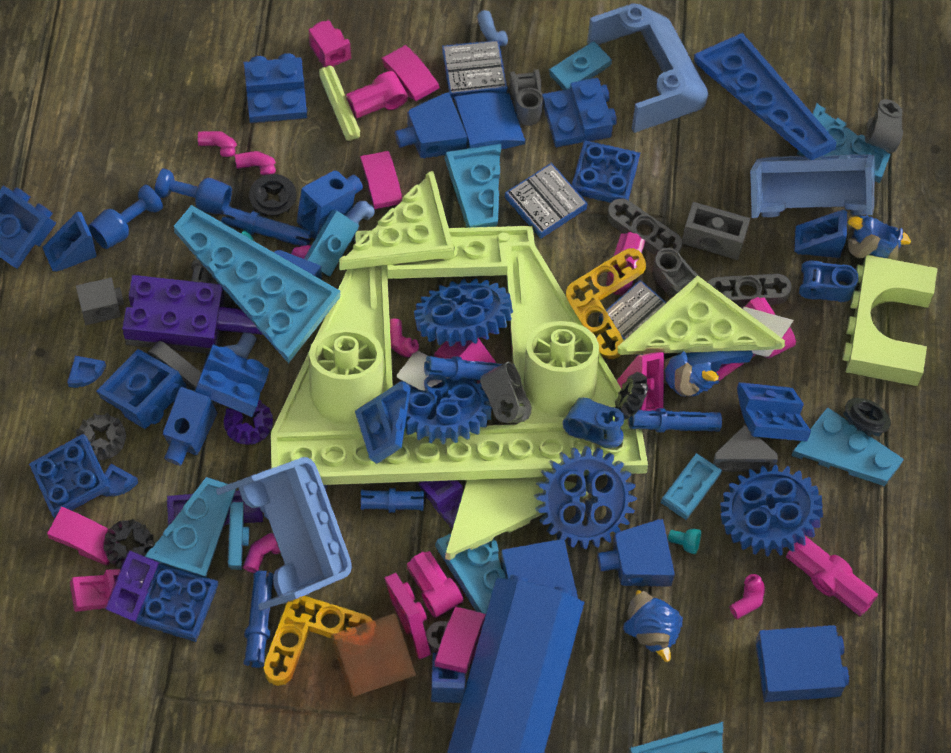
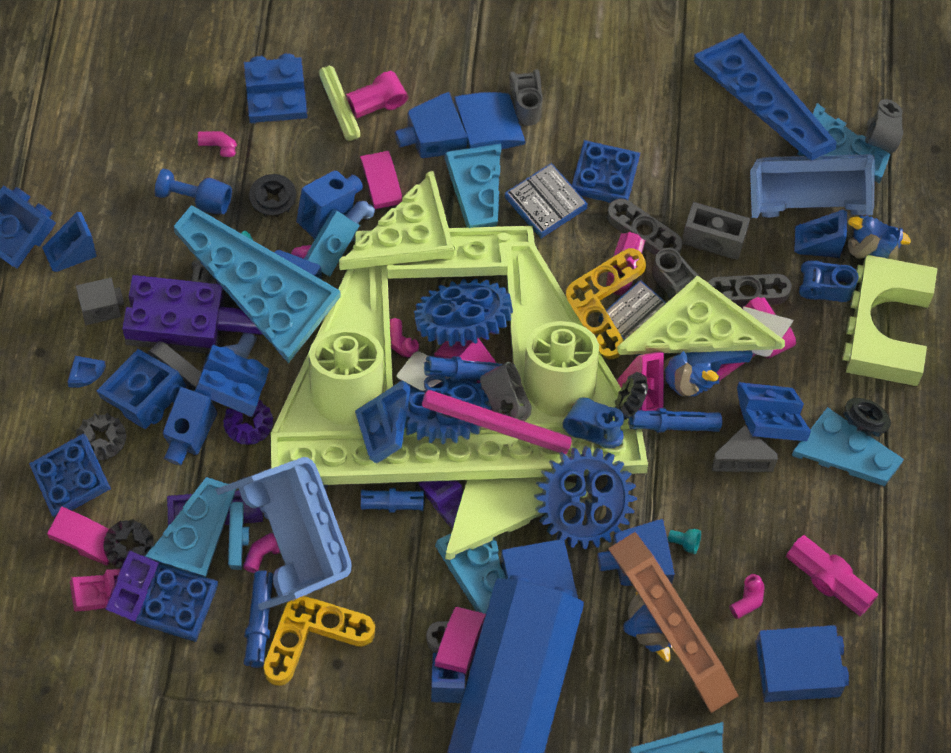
(112, 228): blue piece -> none
(119, 481): blue tile -> none
(256, 159): dark pink arm -> none
(256, 224): blue pin -> none
(329, 44): dark pink brick -> none
(373, 655): clear orange brick -> none
(410, 613): dark pink wing -> none
(411, 72): dark pink slope -> none
(437, 591): dark pink piece -> none
(474, 68): light grey tile -> none
(488, 29): medium blue arm -> none
(496, 422): none -> dark pink axle
(579, 113): blue plate -> none
(580, 65): dark azure plate -> none
(674, 621): none -> nougat slope
(678, 85): medium blue windscreen -> none
(691, 486): dark azure plate -> none
(771, 510): blue gear -> none

